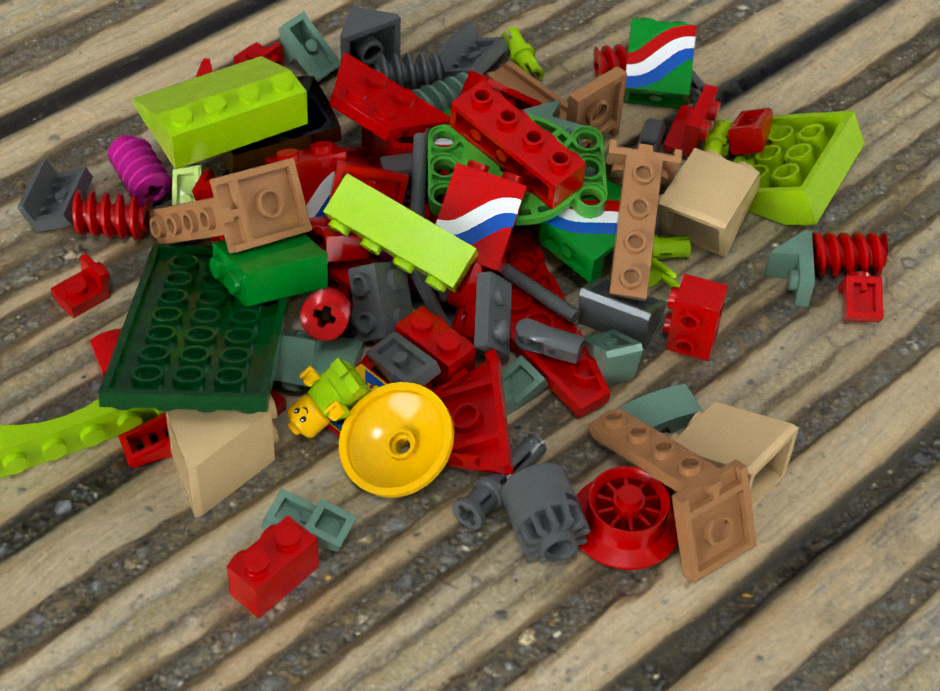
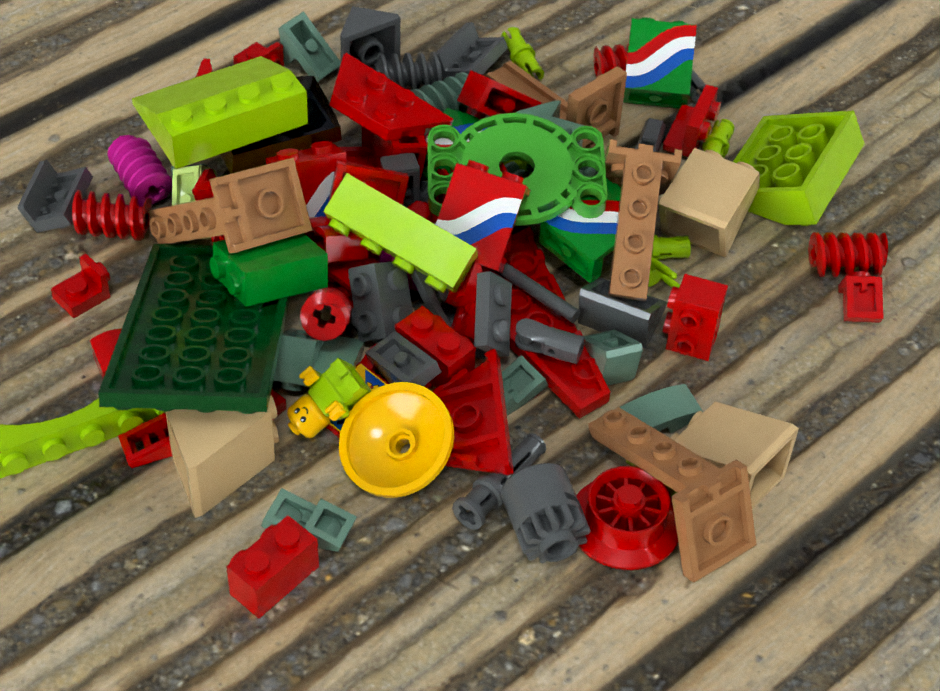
(418, 180): dark grey bar -> none
(517, 144): red brick -> none
(750, 131): red slope -> none
(796, 263): sand green slope -> none

